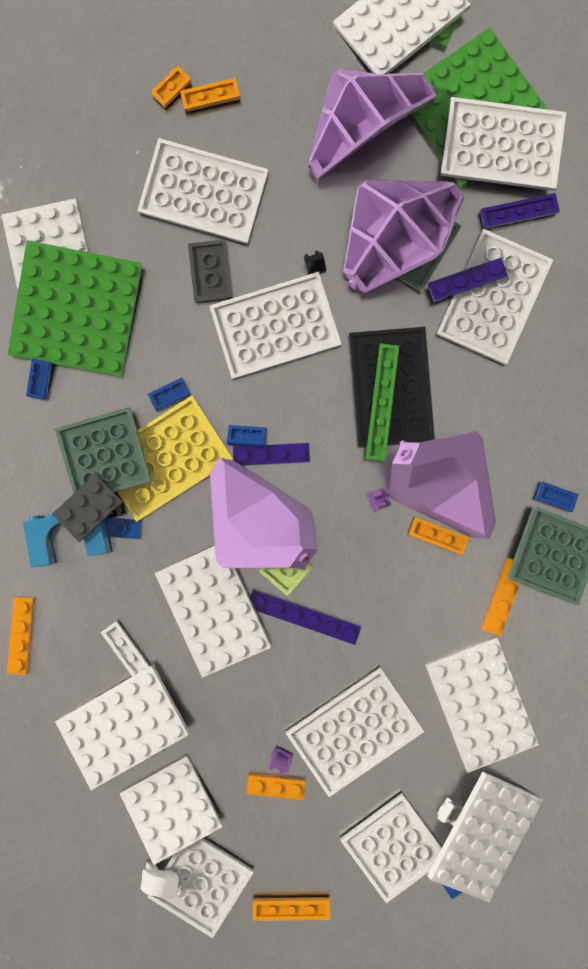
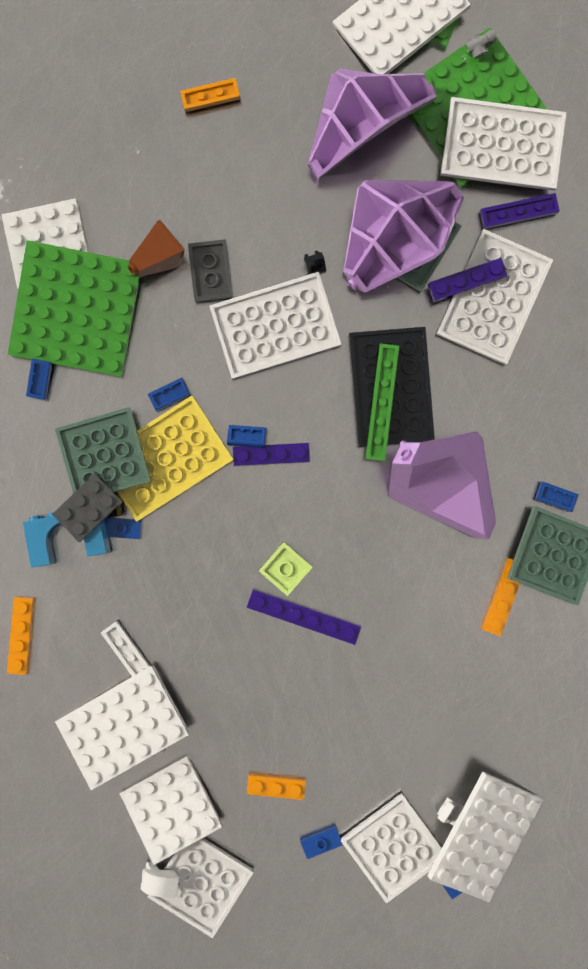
(157, 252): none -> dark orange slope
(171, 86): light orange plate -> none
(203, 191): white plate -> none
(212, 612): white plate -> none
(258, 522): lavender panel -> none
(281, 760): medium lavender tile -> none
(291, 908): light orange plate -> none
(321, 842): none -> blue plate
(354, 732): white plate -> none
(379, 499): medium lavender tile -> none
(438, 536): light orange plate -> none
(477, 43): none -> light grey plate
(481, 704): white plate -> none

